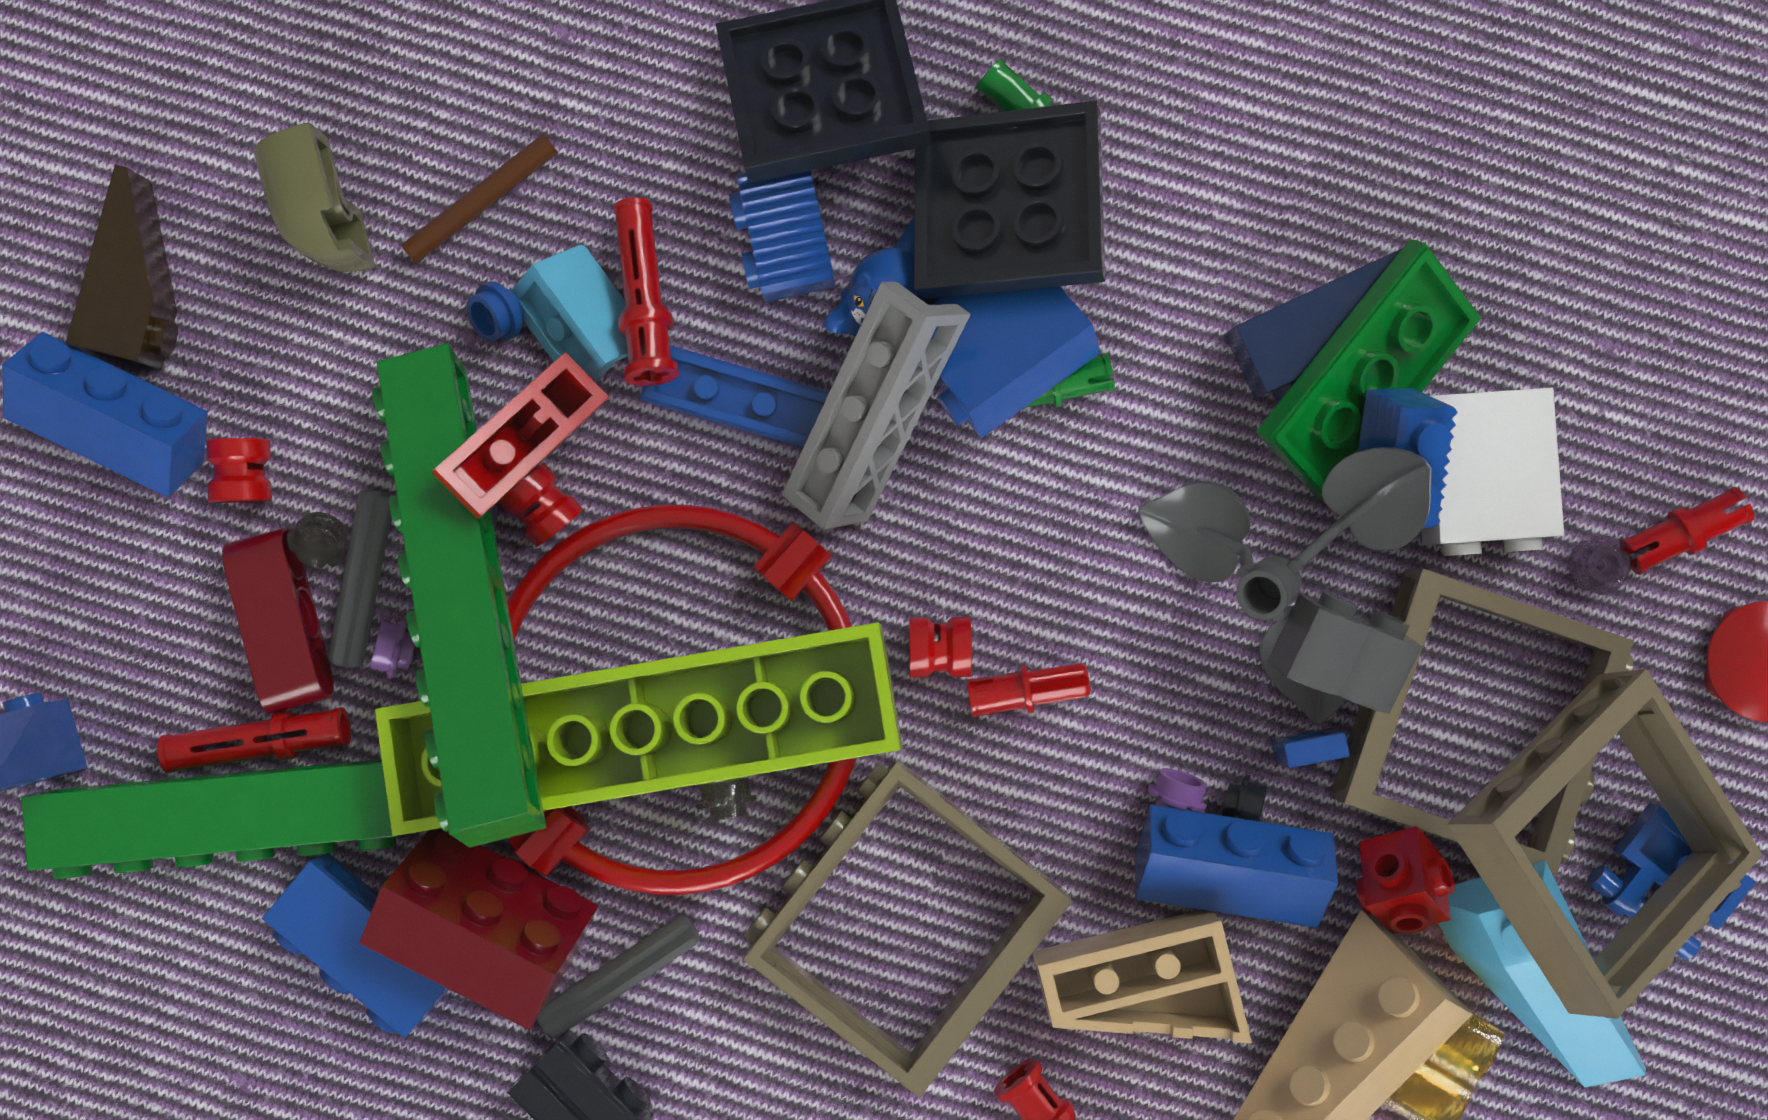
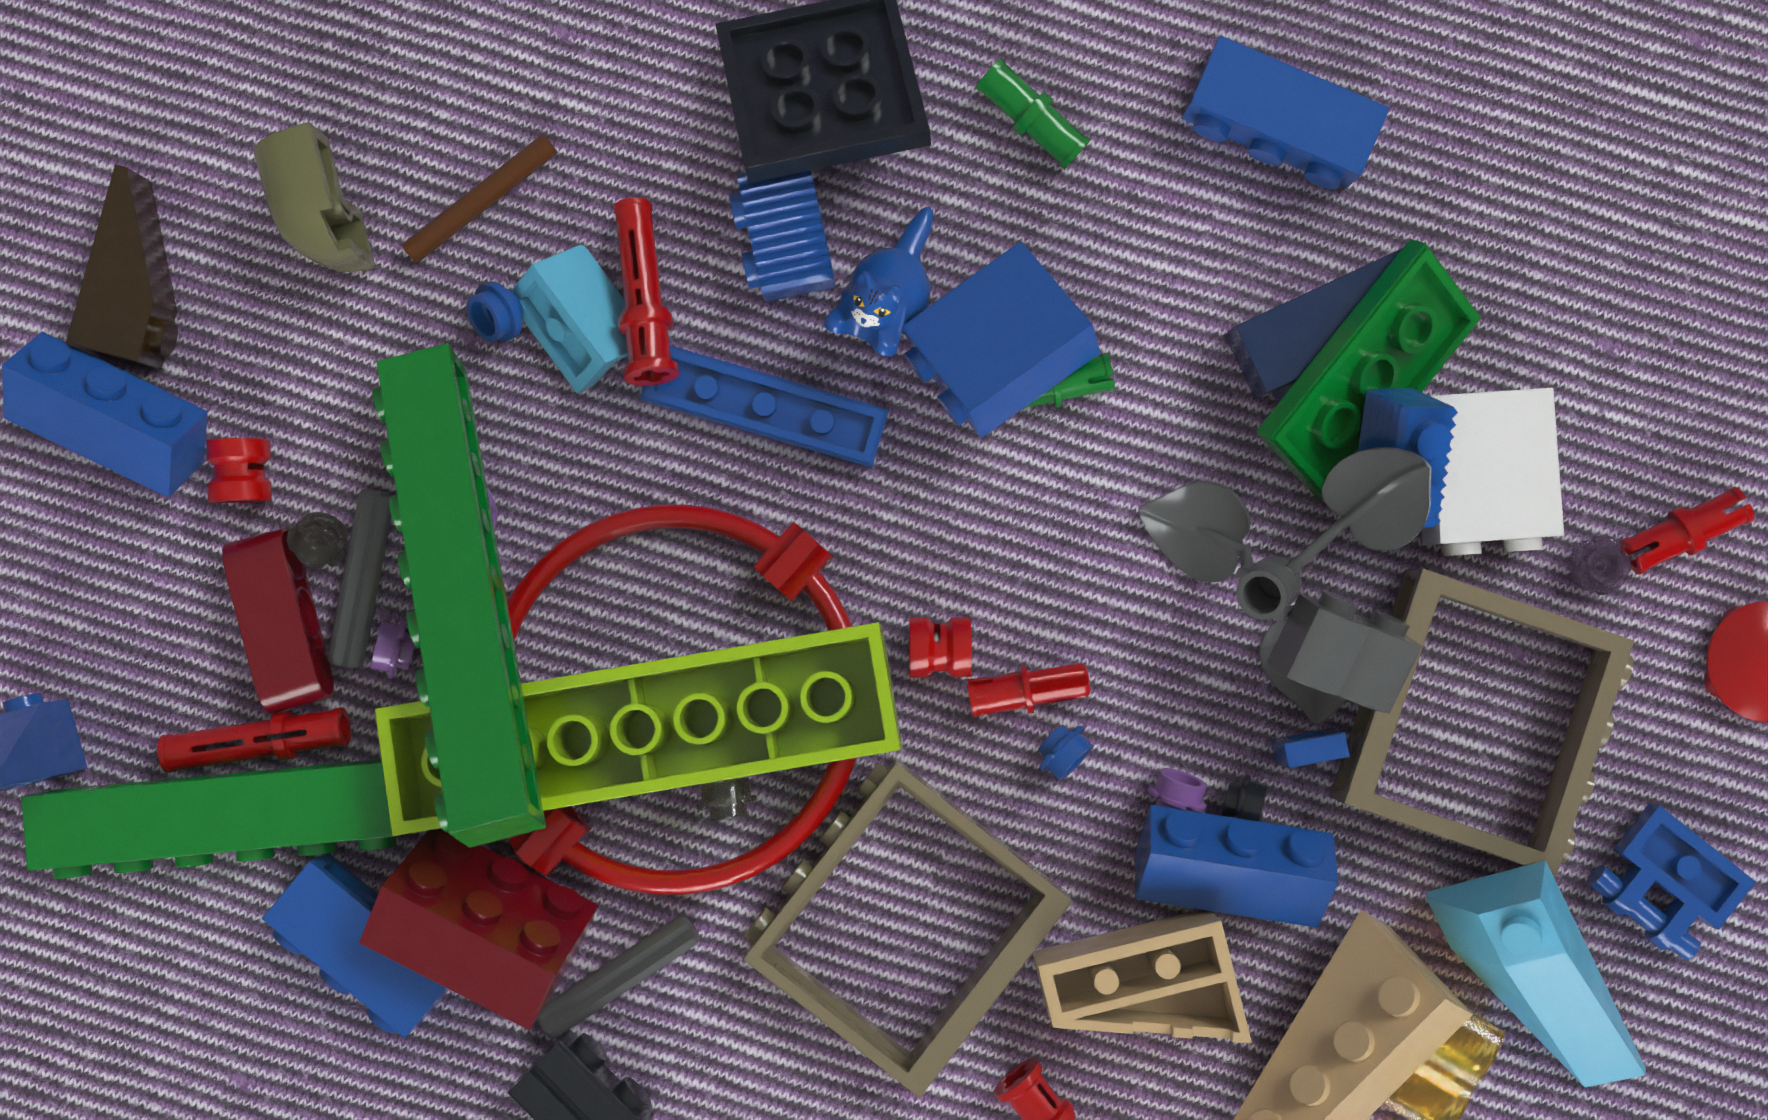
(520, 435): slope -> none
(540, 505): red wheel -> none
(870, 406): light grey fence -> none
(1010, 202): black plate -> none
(1064, 751): none -> blue plate
(1284, 114): none -> blue brick
(1404, 881): red brick -> none
(1647, 944): dark tan window -> none

